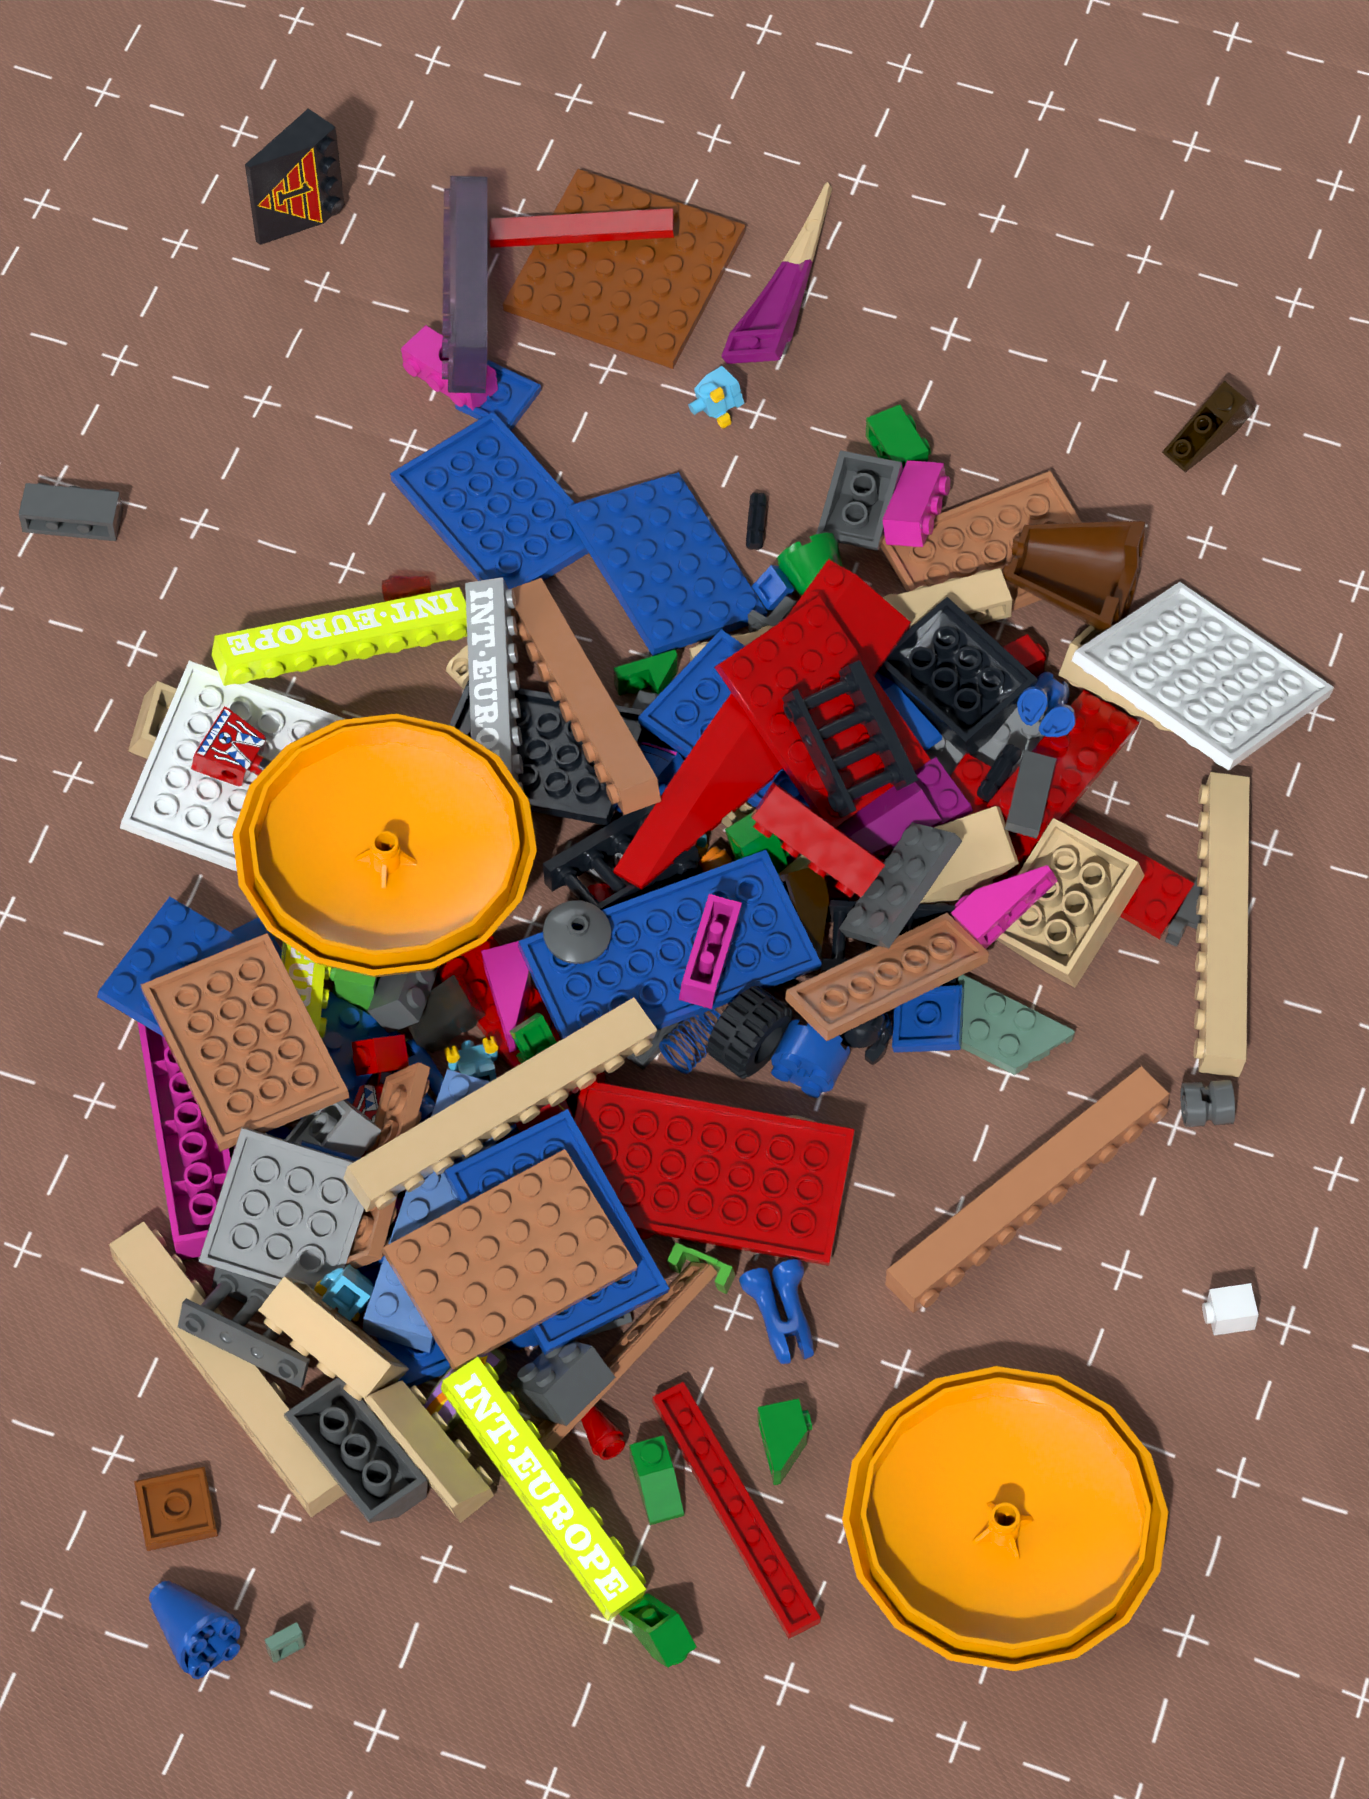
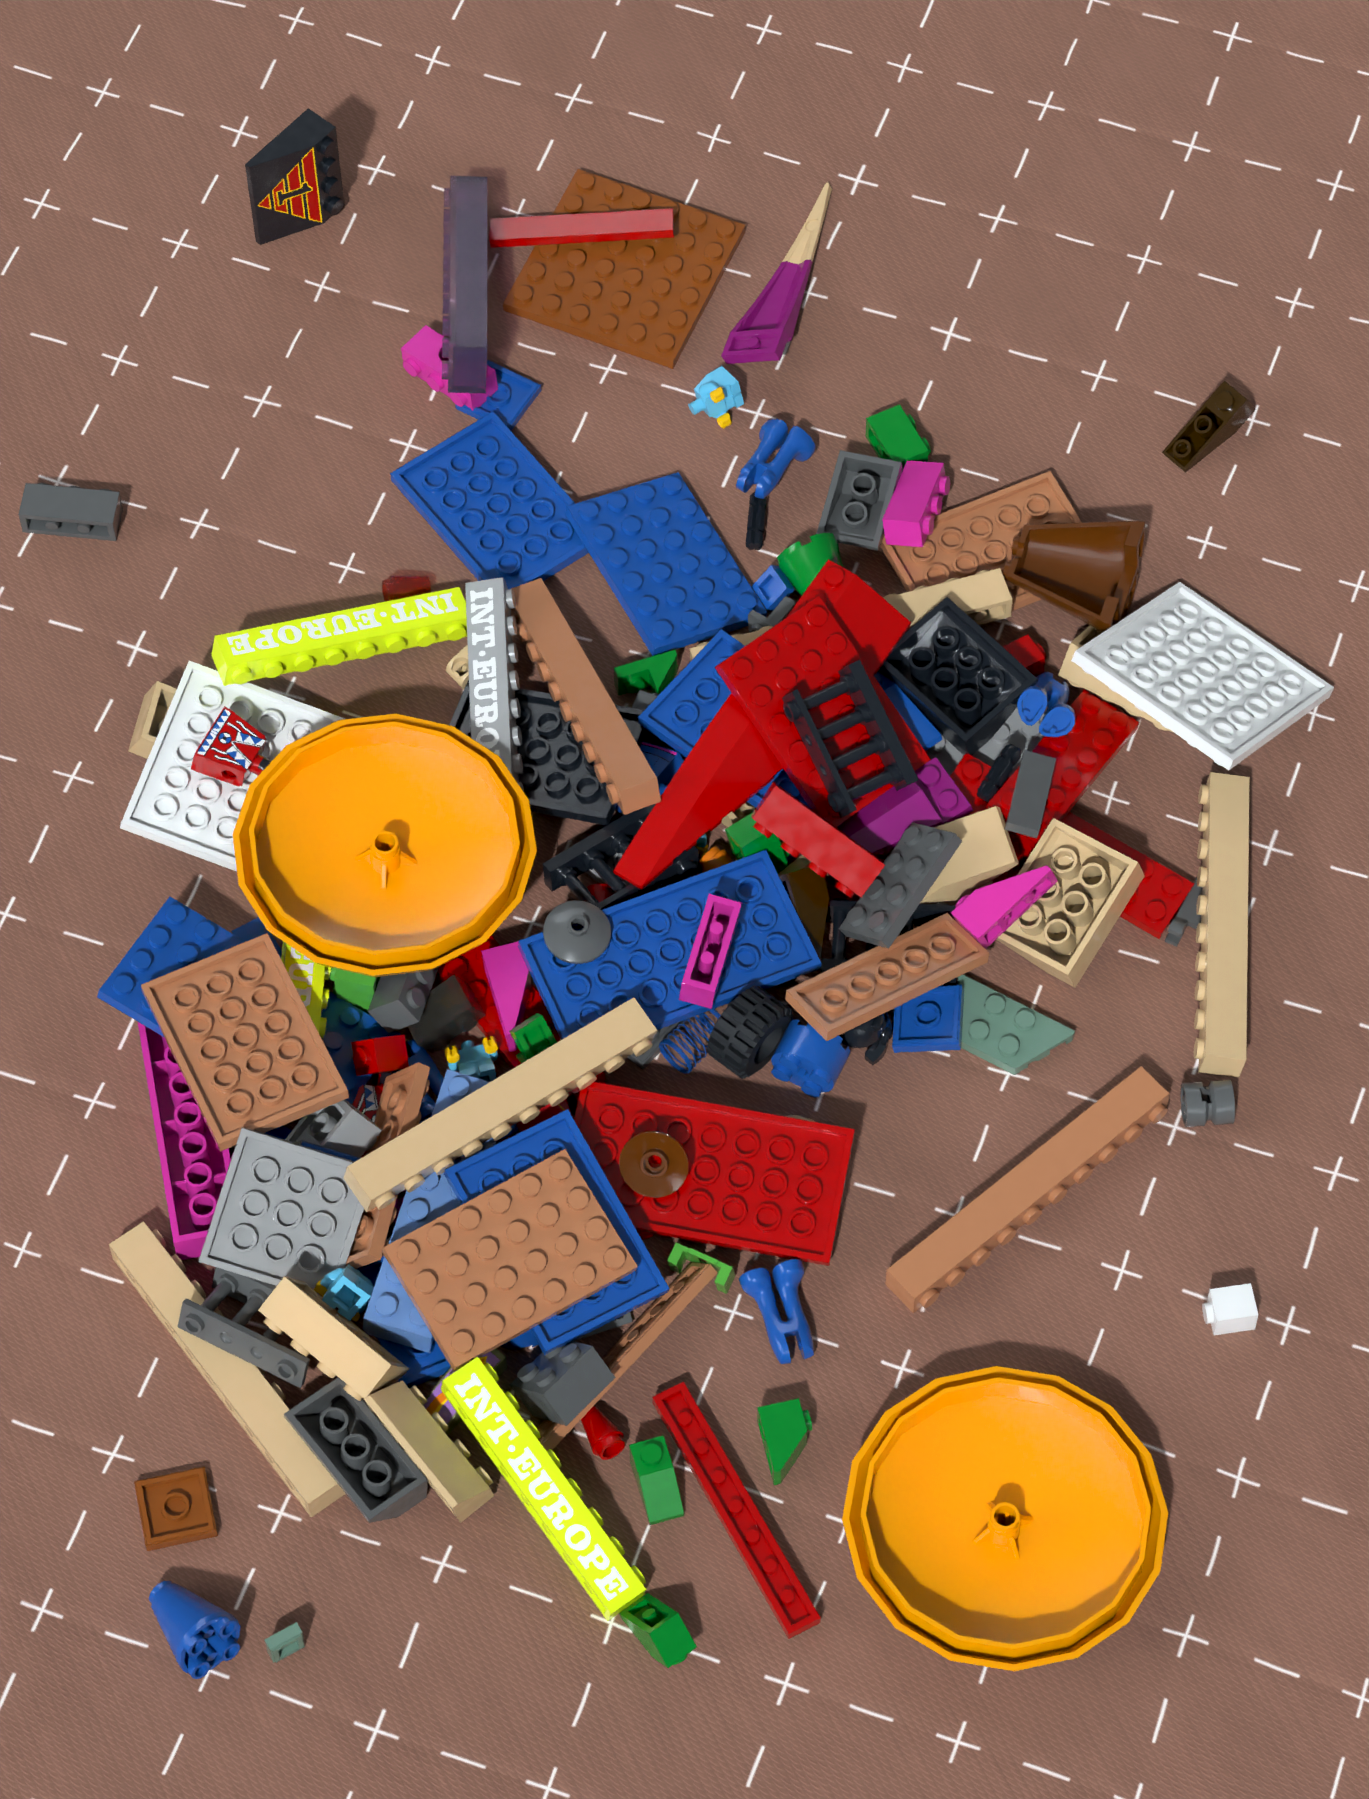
(651, 1178): none -> reddish brown dish
(774, 436): none -> blue piece

